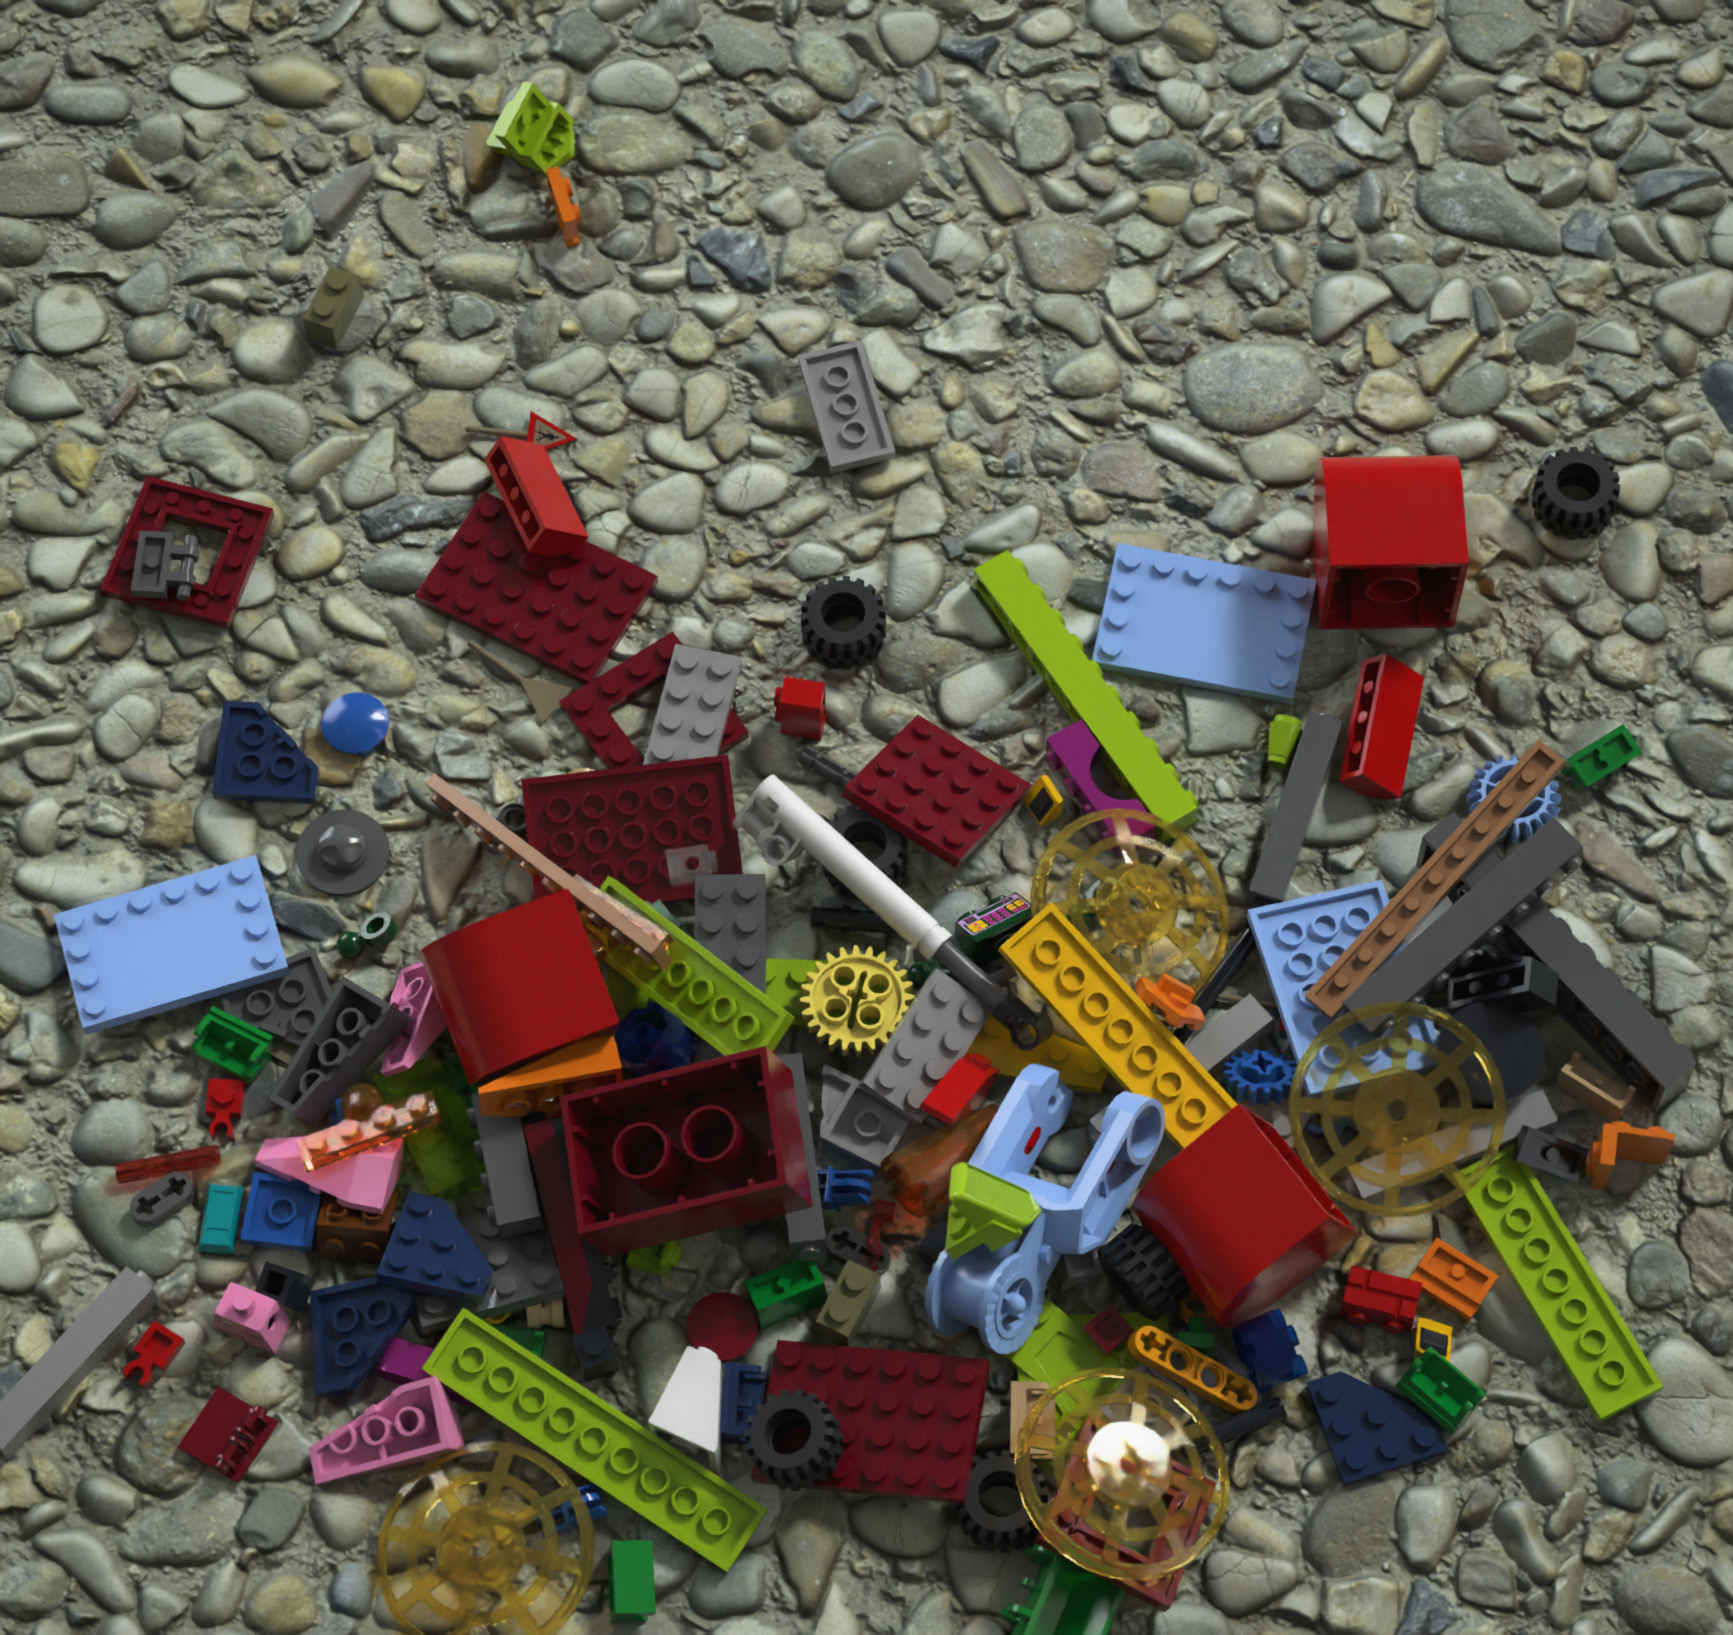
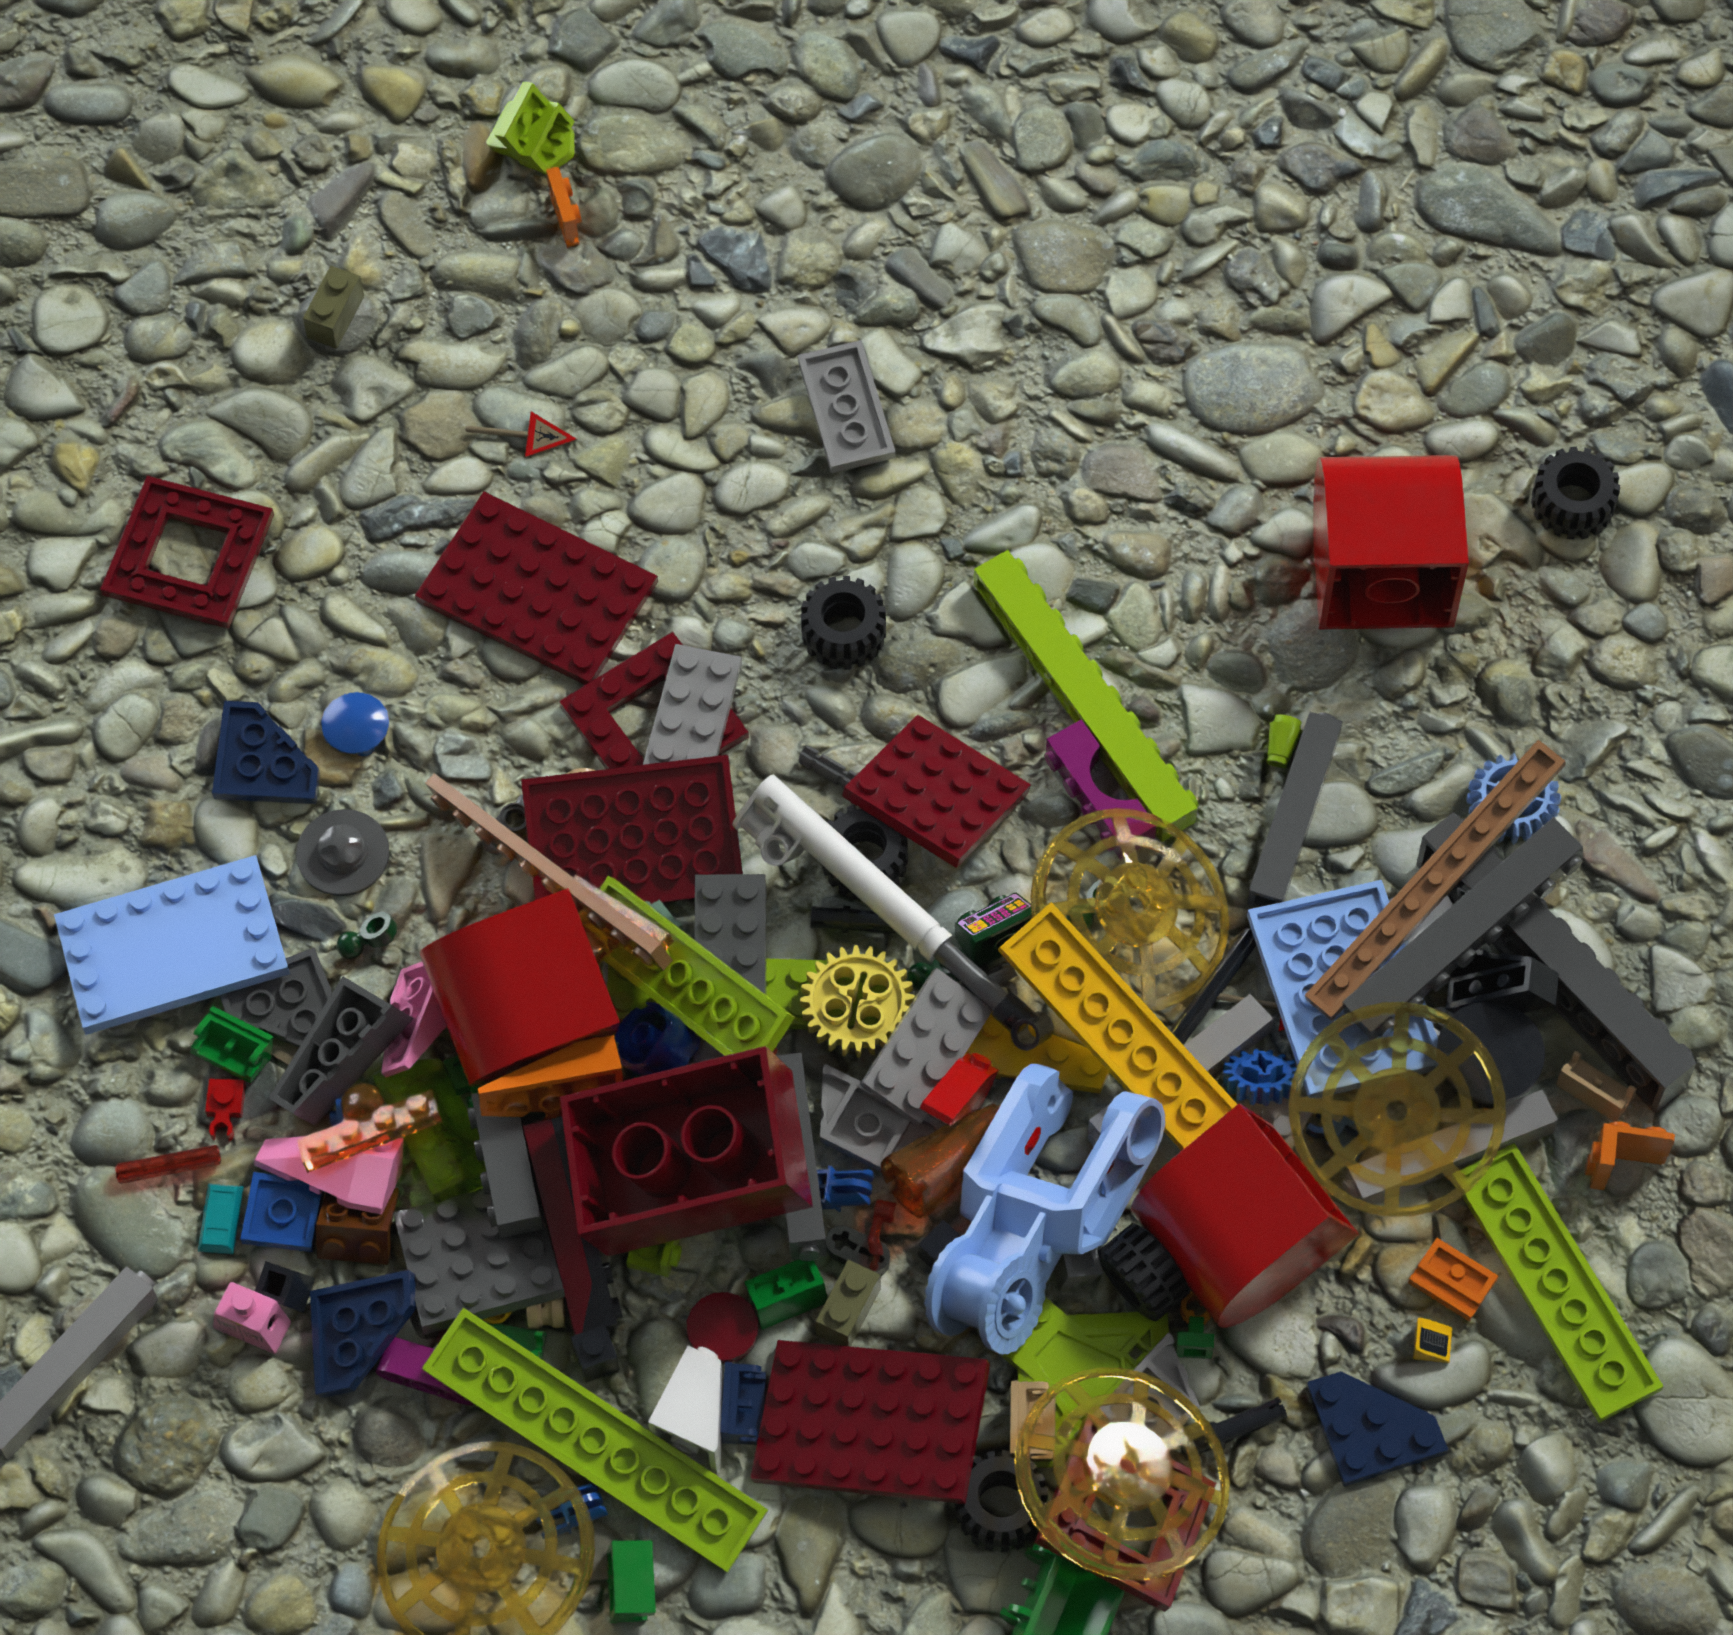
(153, 565): dark grey plate -> none
(155, 1349): red plate -> none
(161, 1193): dark grey beam -> none
(228, 1434): dark red hinge -> none
(398, 1431): bright pink wedge -> none
(434, 1253): dark blue plate -> none
(535, 497): red brick -> none
(542, 695): dark tan piece -> none
(680, 874): clear brick -> none
(775, 1420): black tyre -> none
(801, 707): red brick -> none
(985, 1210): lime piece -> none
(1044, 801): slope -> none
(1108, 1330): dark red plate -> none
(1172, 1001): orange plate -> none
(1191, 1374): light orange beam -> none
(1204, 623): light blue plate -> none
(1269, 1350): clear blue brick -> none
(1380, 1300): red brick -> none
(1381, 728): red brick -> none
(1441, 1390): green hinge -> none
(1549, 1153): black plate -> none
(1601, 757): green hinge -> none

